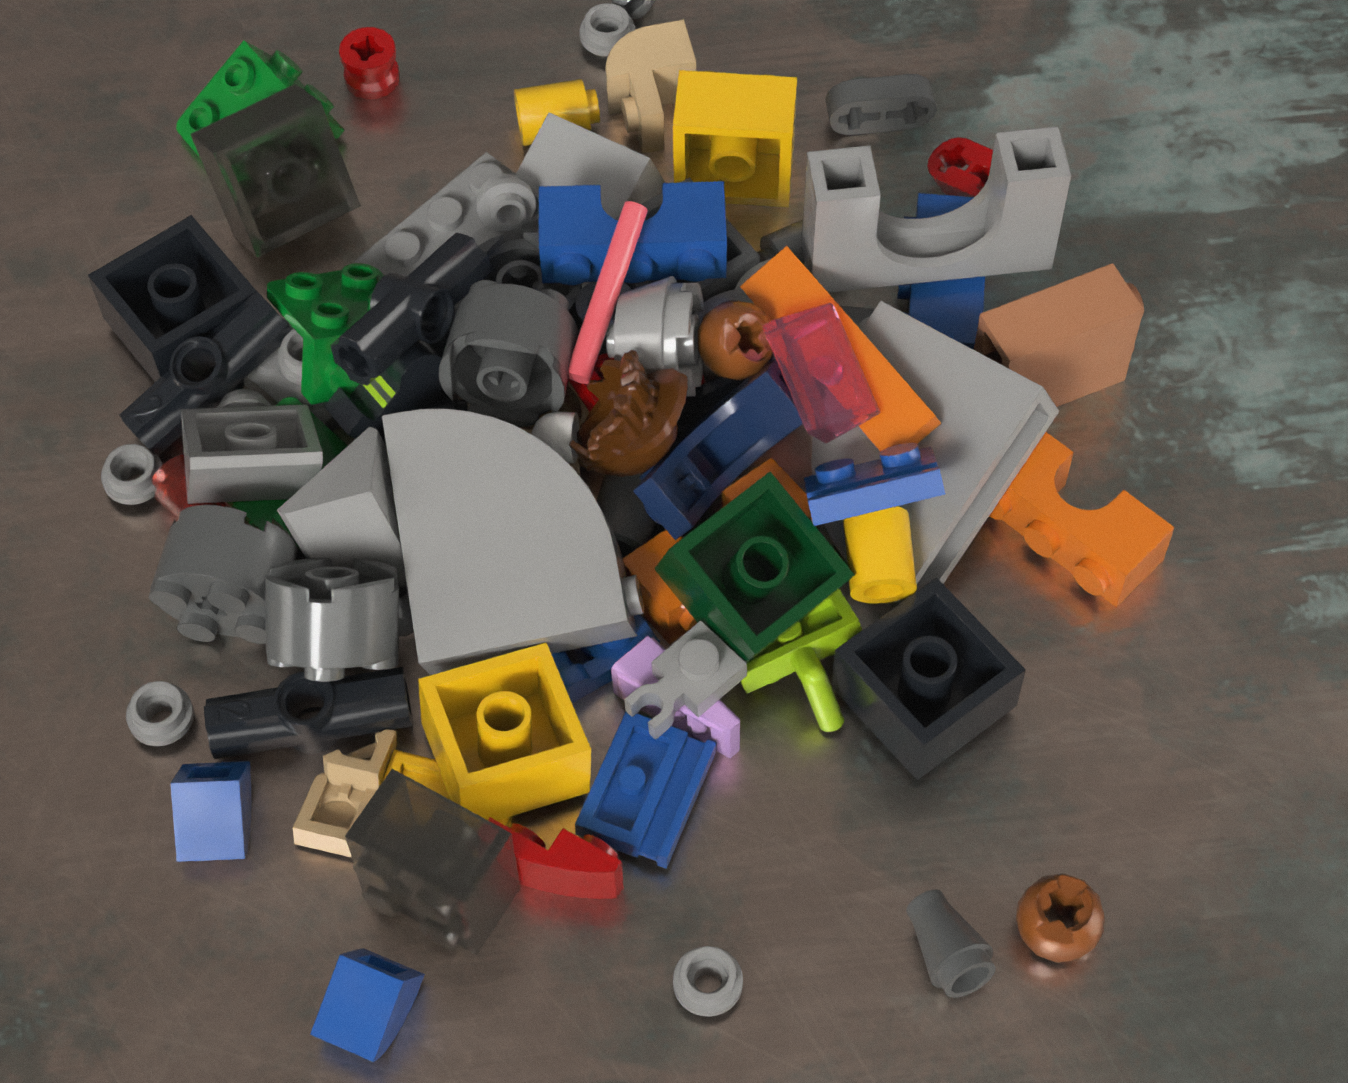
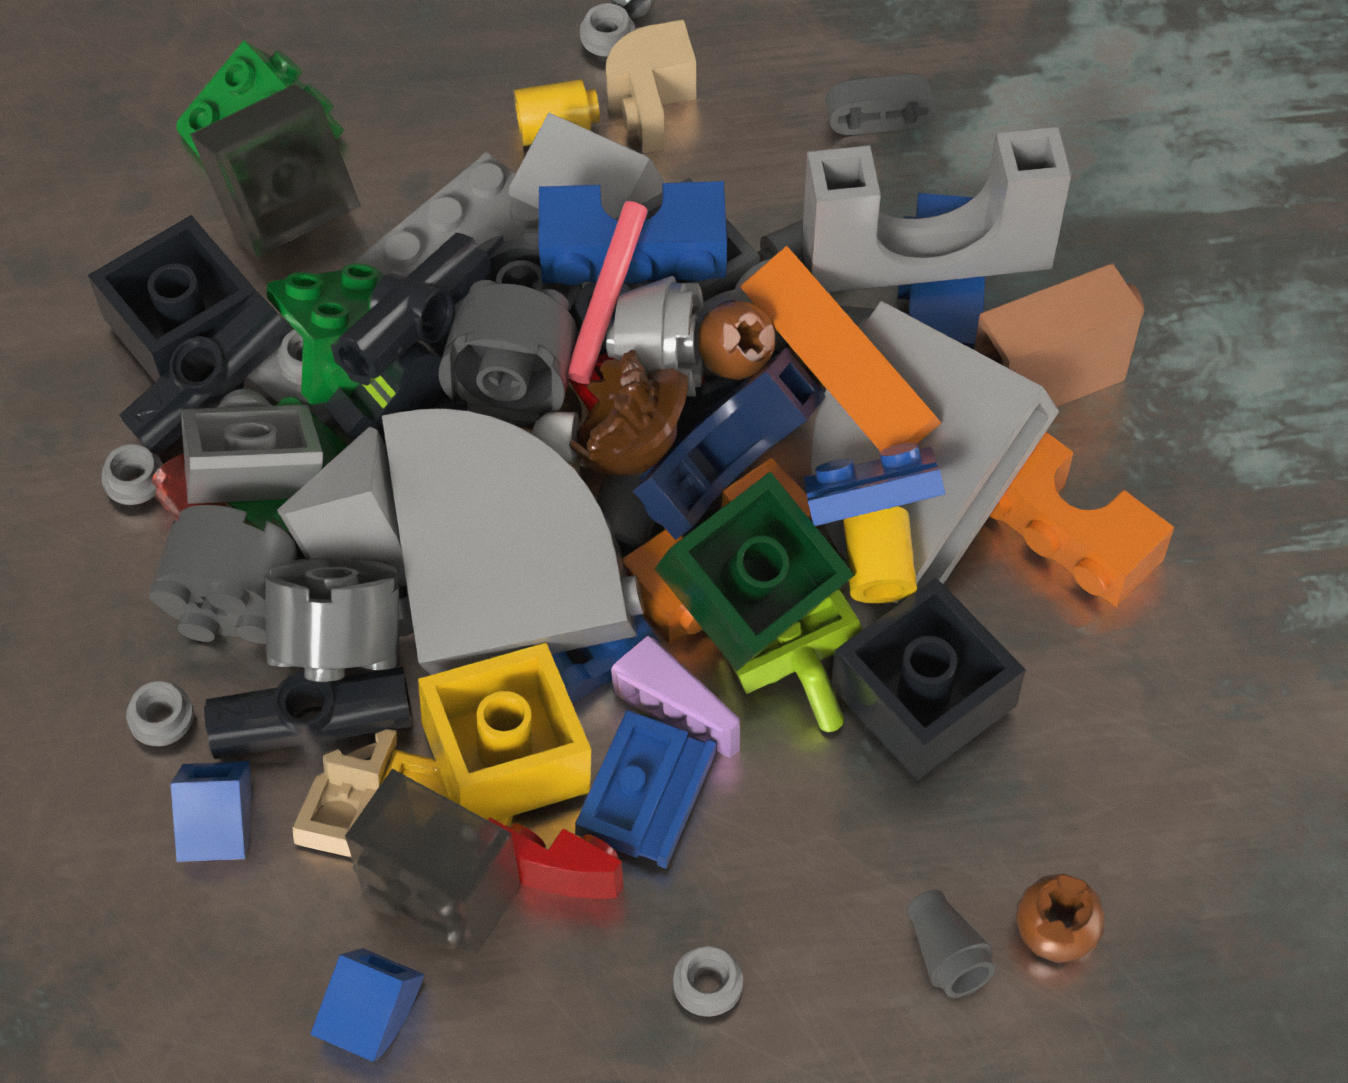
(369, 63): red wheel -> none
(502, 191): light grey plate -> none
(690, 673): light grey plate -> none
(737, 134): yellow brick -> none
(821, 372): clear pink slope -> none
(954, 154): red beam -> none

